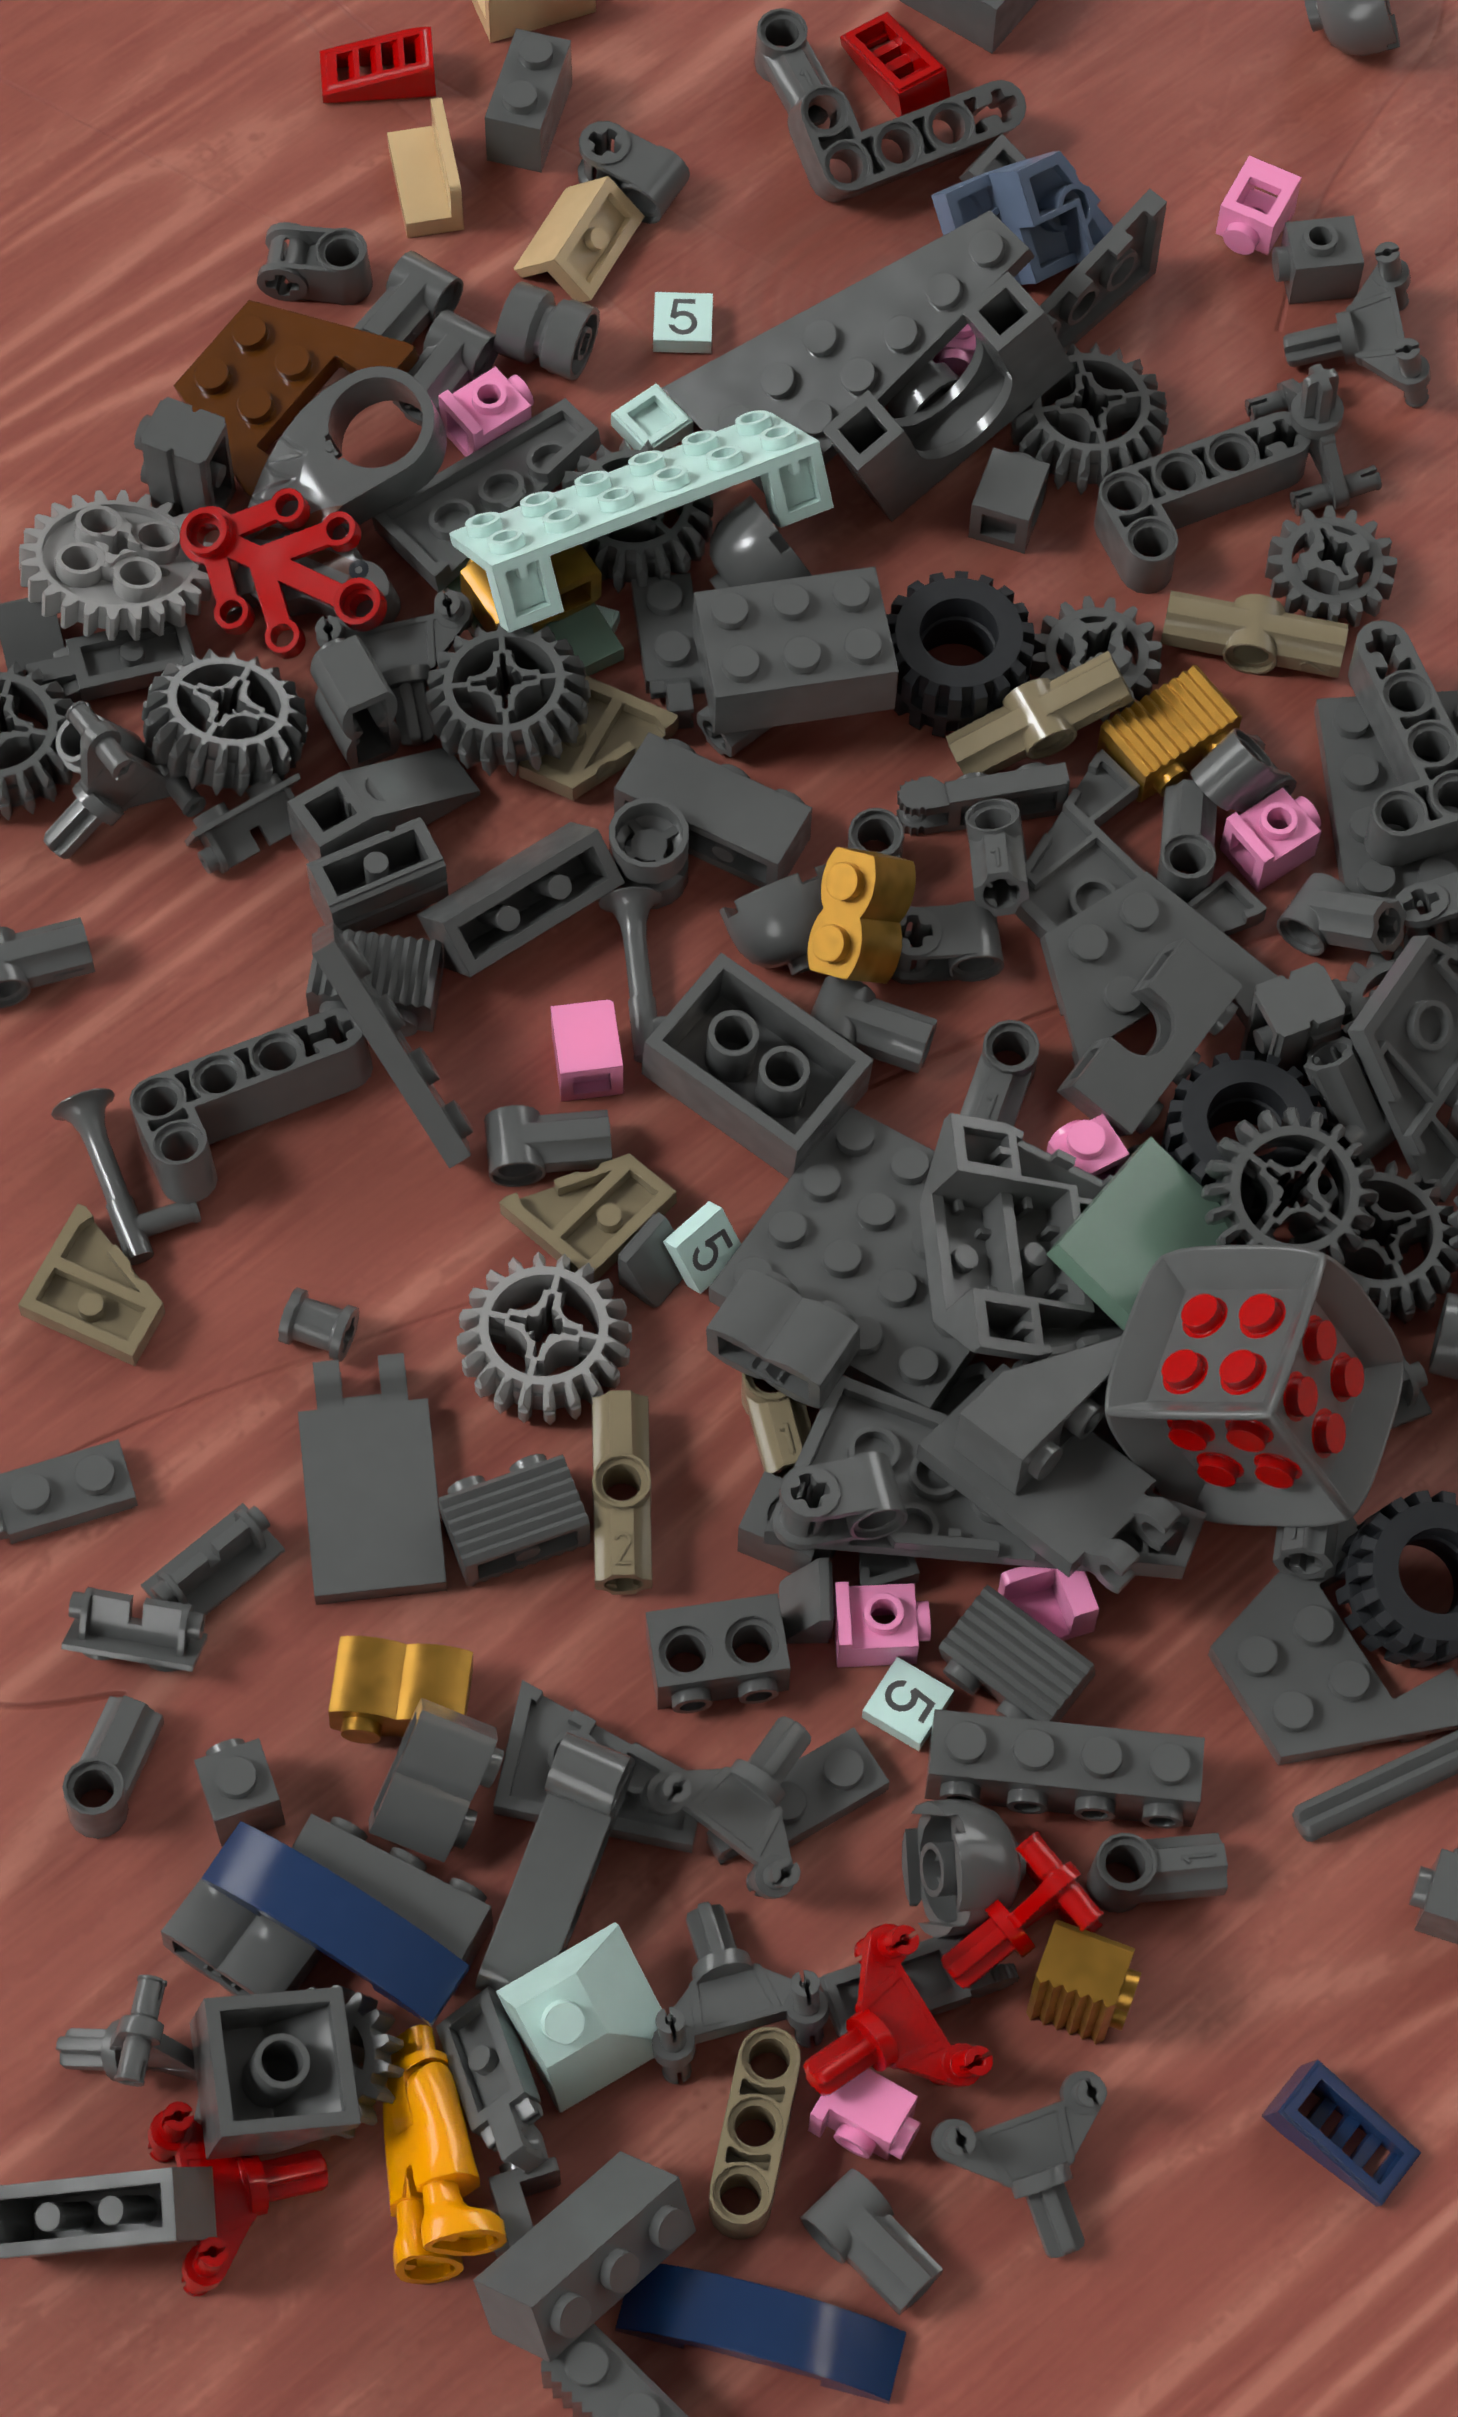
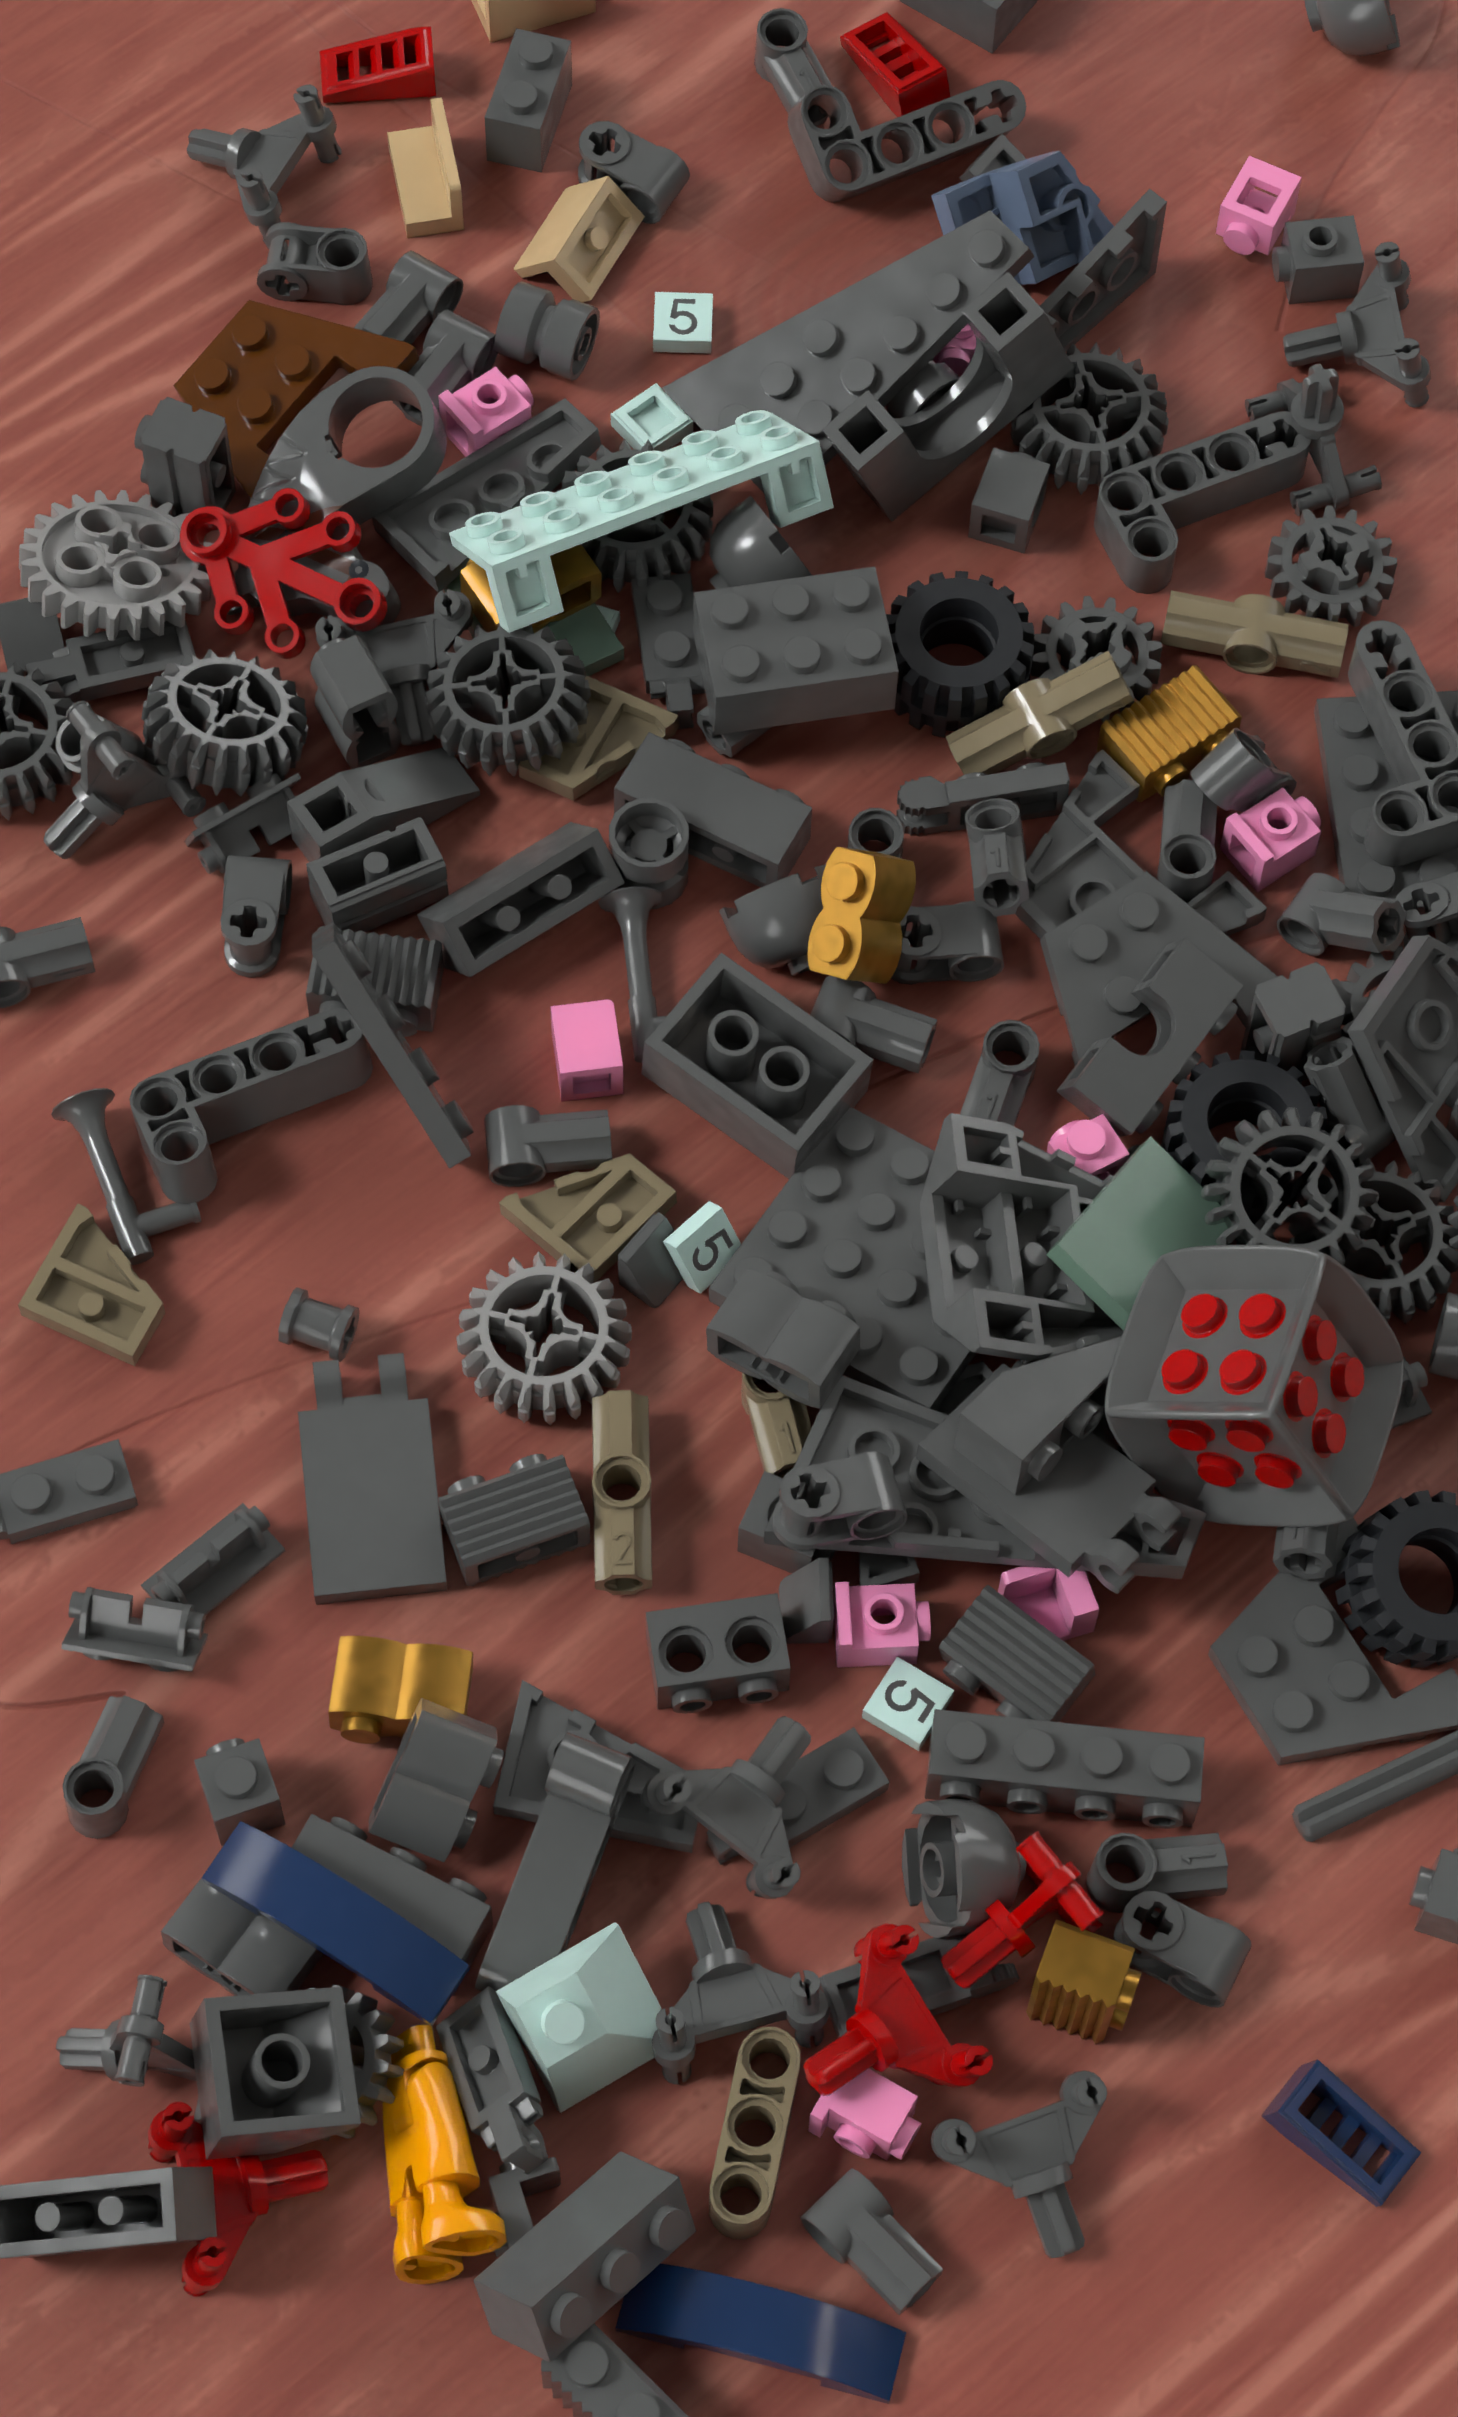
(254, 912): none -> dark grey piece
(267, 157): none -> dark grey axle
(1187, 1950): none -> dark grey piece

